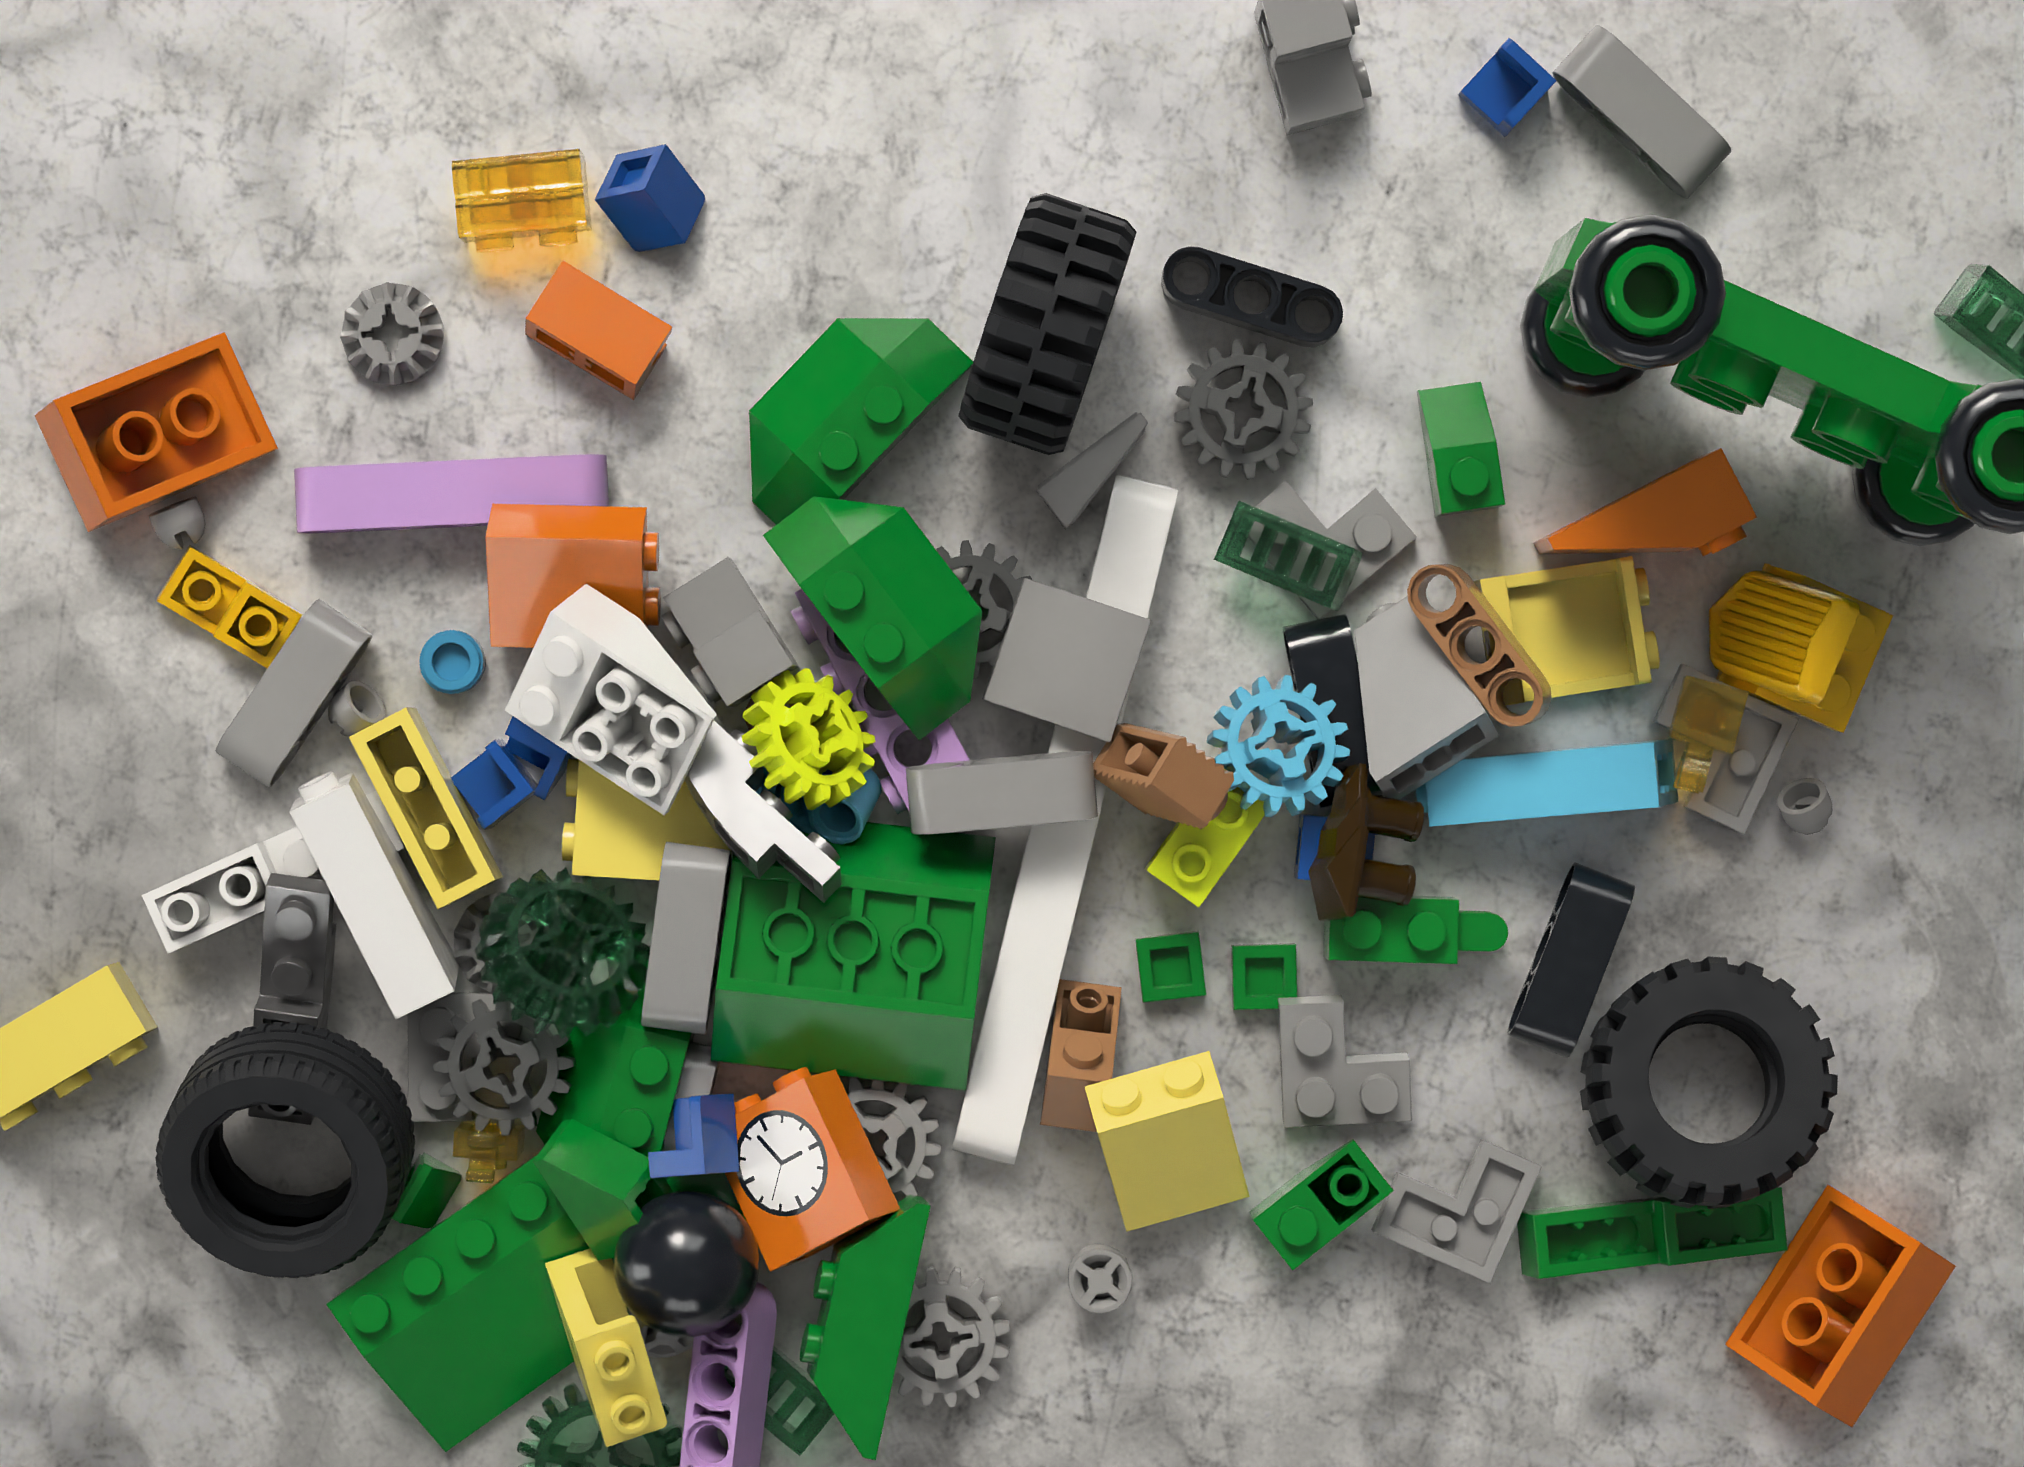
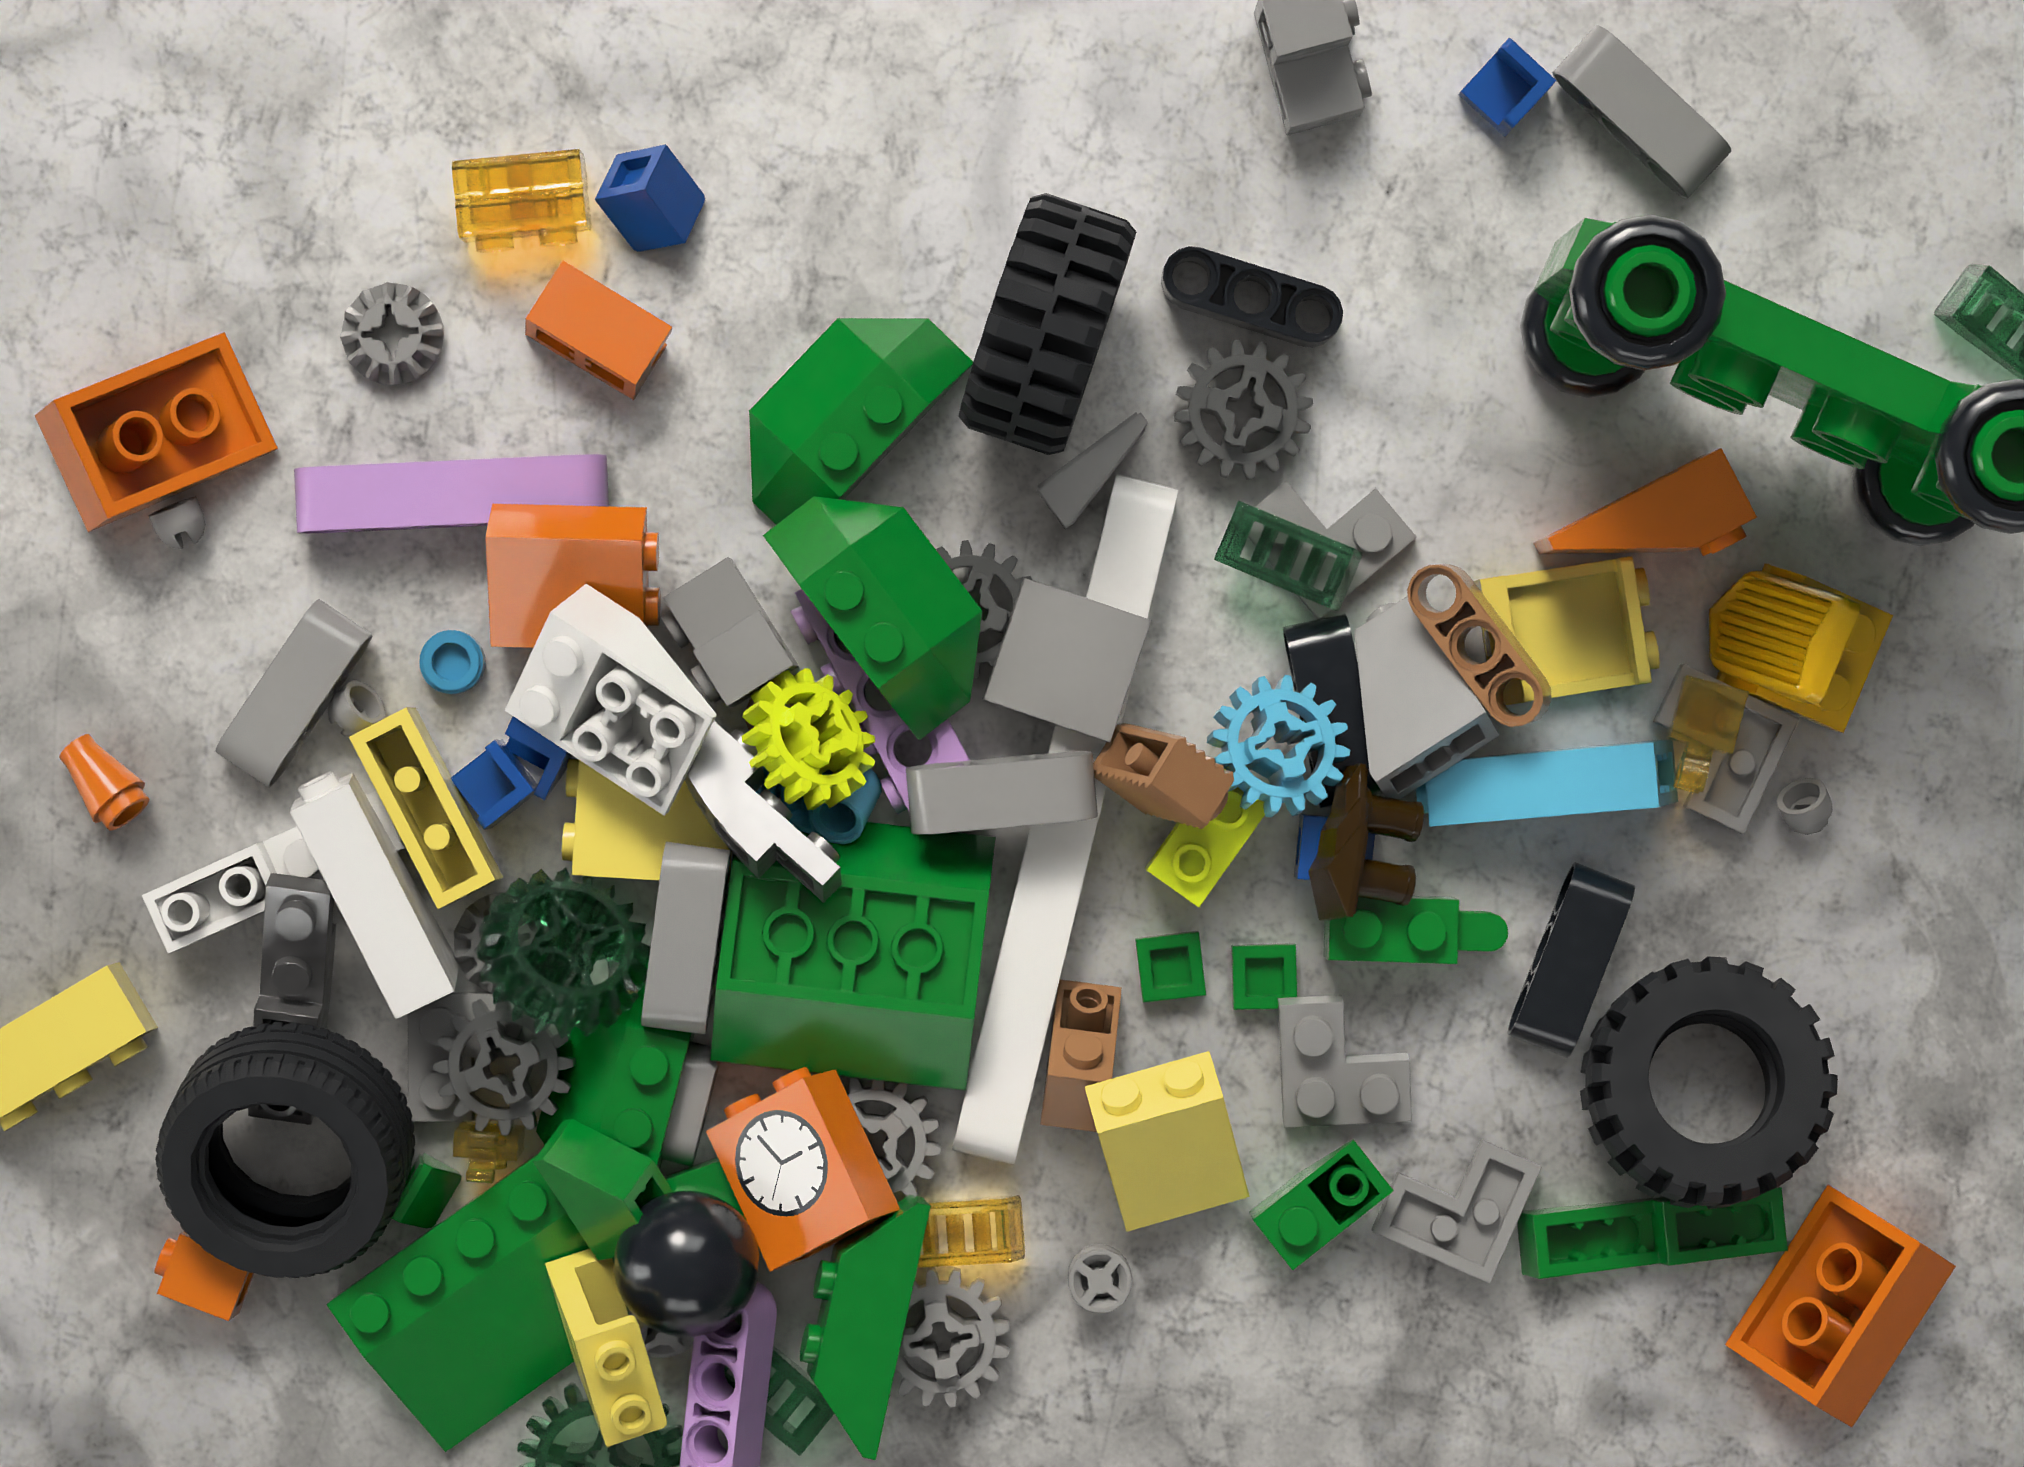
(105, 784): none -> orange cone
(200, 1278): none -> orange brick
(229, 606): yellow slope -> none
(702, 1138): blue panel -> none
(1008, 1232): none -> clear yellow slope
(1460, 449): green slope -> none

